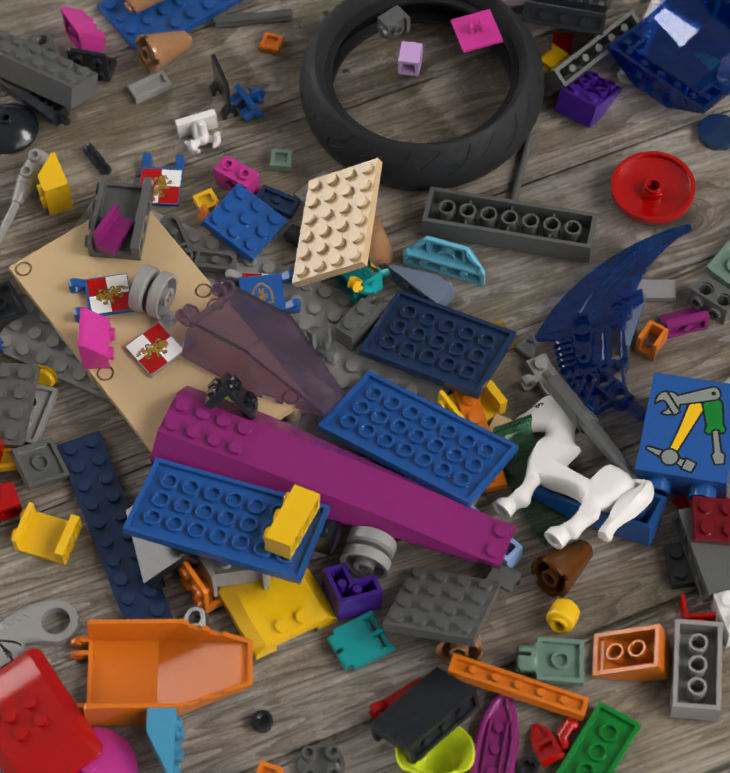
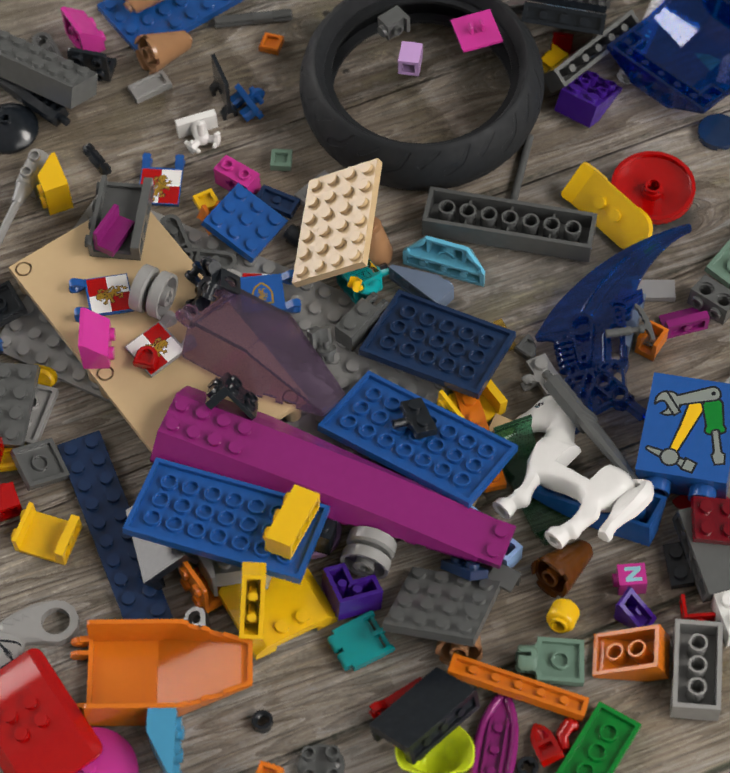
(146, 358): none -> red tile
(213, 279): none -> black piece
(252, 600): none -> yellow brick
(416, 418): none -> black plate
(465, 569): none -> dark blue plate
(616, 215): none -> yellow piece
(624, 331): none -> dark grey piece
(632, 576): none -> dark pink brick
(633, 611): none -> dark purple slope

